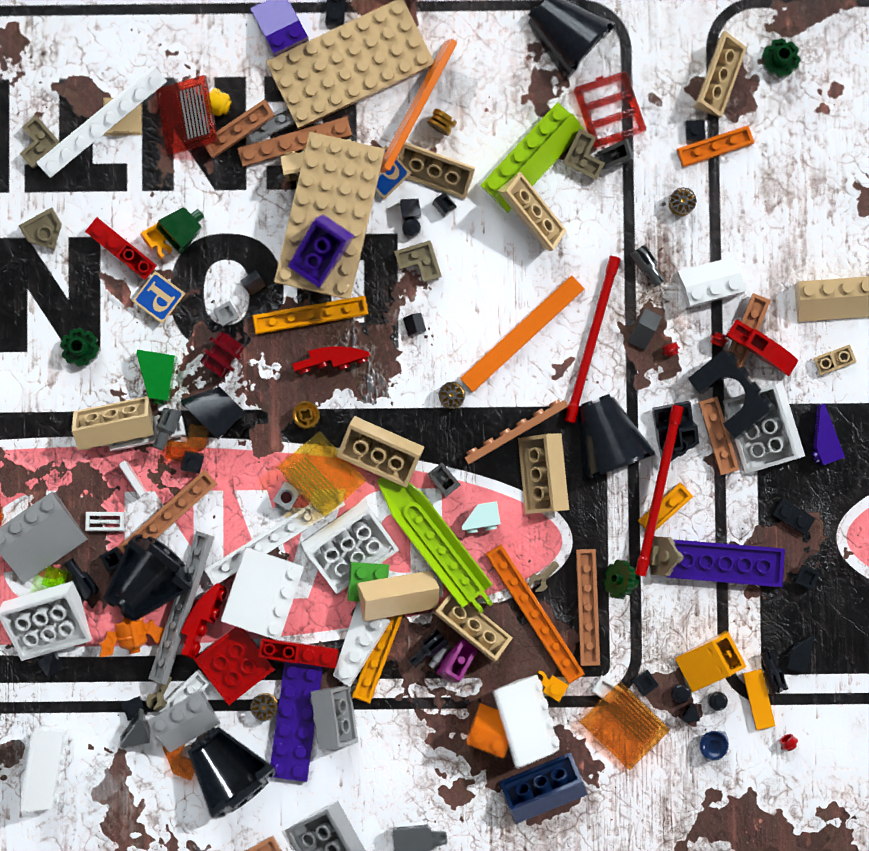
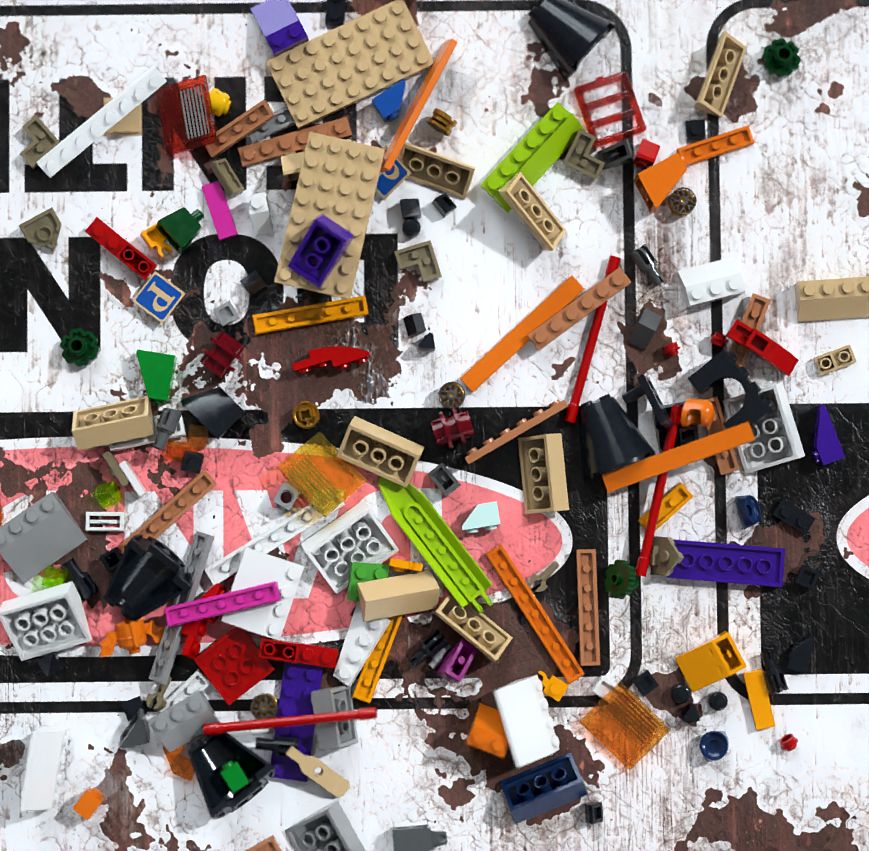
(89, 803): none -> orange brick
(107, 494): none -> clear neon green slope
(114, 468): none -> dark tan plate
(219, 210): none -> dark pink tile
(222, 604): none -> dark pink tile
(227, 177): none -> dark tan plate
(234, 775): none -> green brick
(260, 214): none -> white slope
(278, 745): none -> black arm
(326, 778): none -> tan piece
(360, 714): none -> red piece
(390, 101): none -> blue slope
(400, 565): none -> light orange plate
(427, 343): none -> black slope
(452, 428): none -> dark red piece
(579, 309): none -> nougat plate
(593, 812): none -> black slope
(646, 155): none -> red slope
(647, 388): none -> black piece
(659, 180): none -> orange slope
(678, 457): none -> orange tile
(700, 412): none -> orange helmet
(748, 510): none -> dark blue piece

